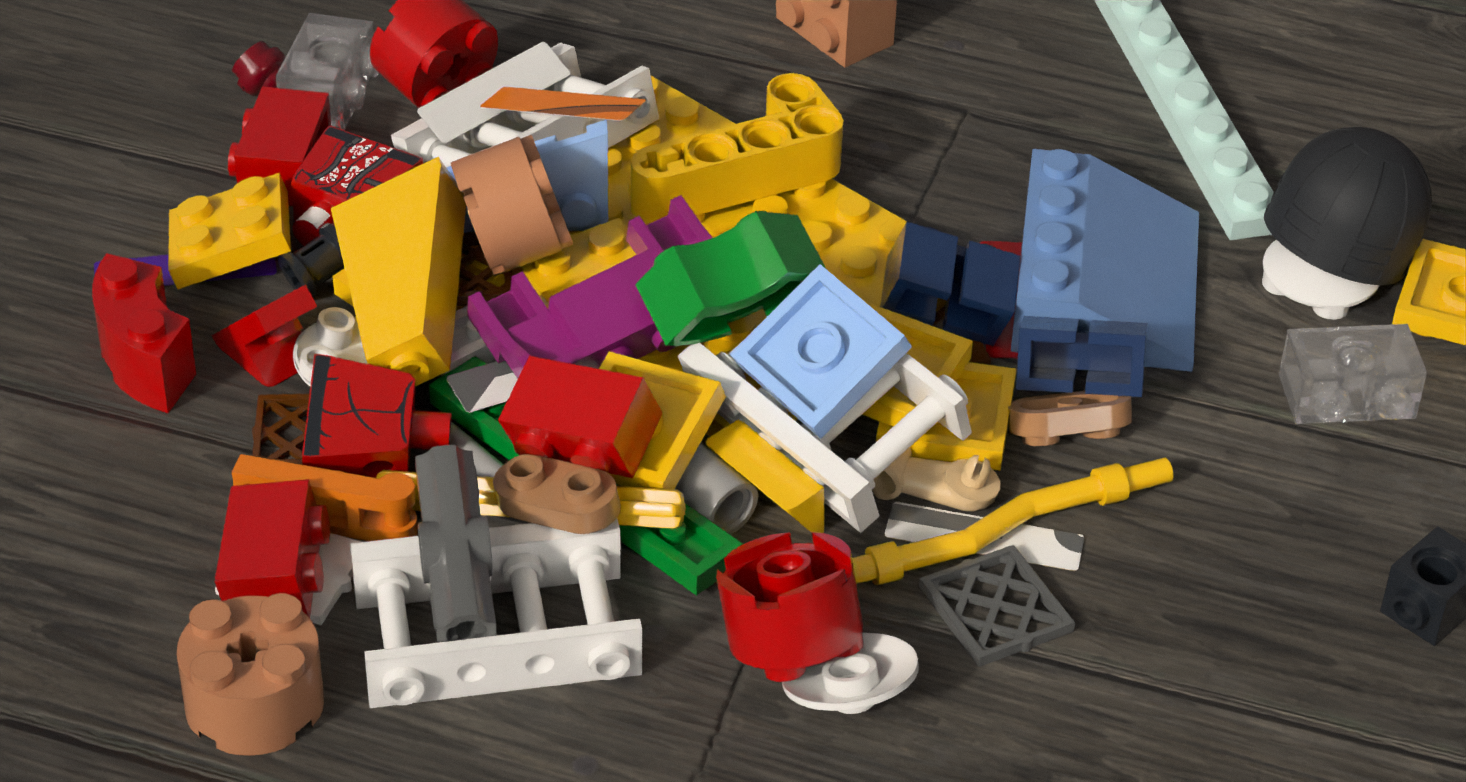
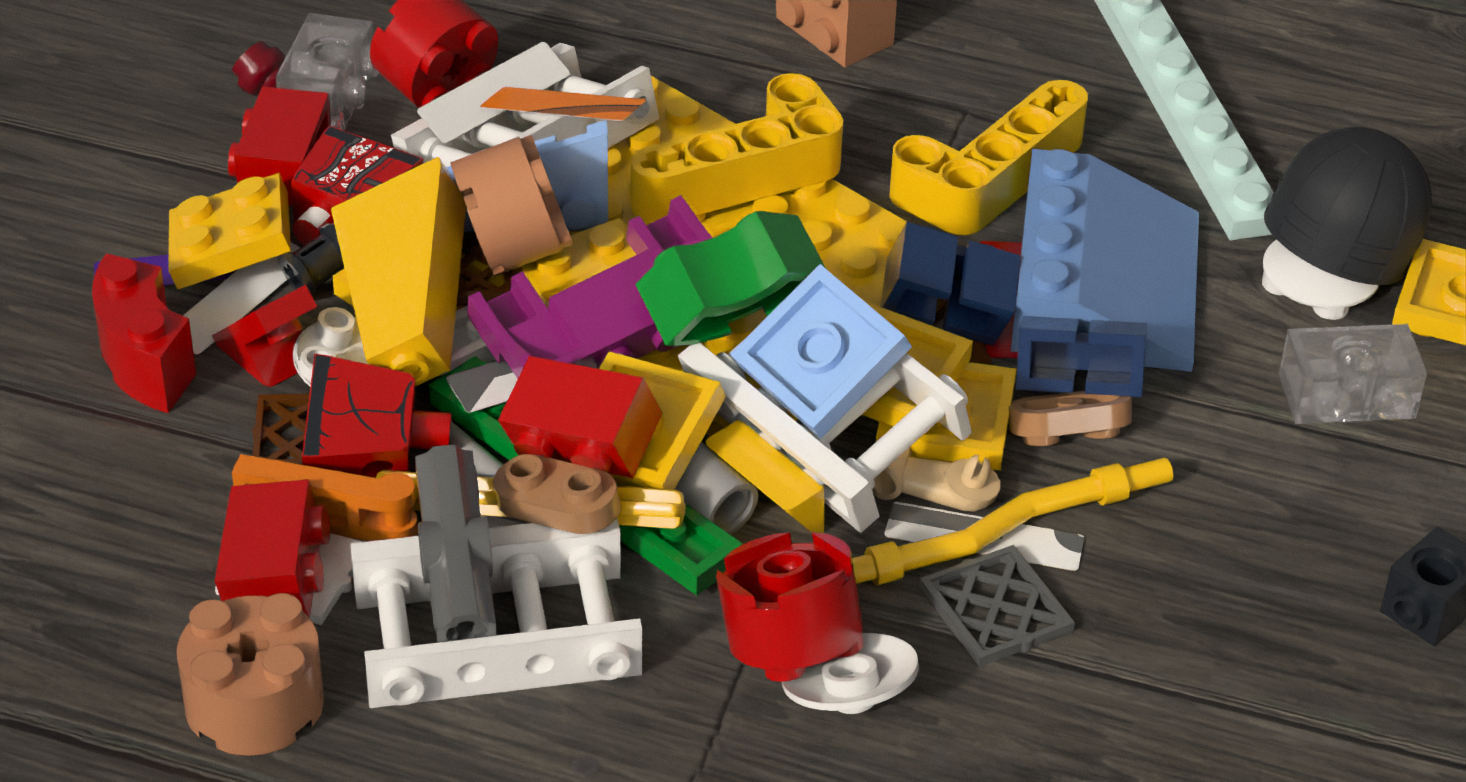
(233, 300): none -> white sticker
(978, 183): none -> yellow beam

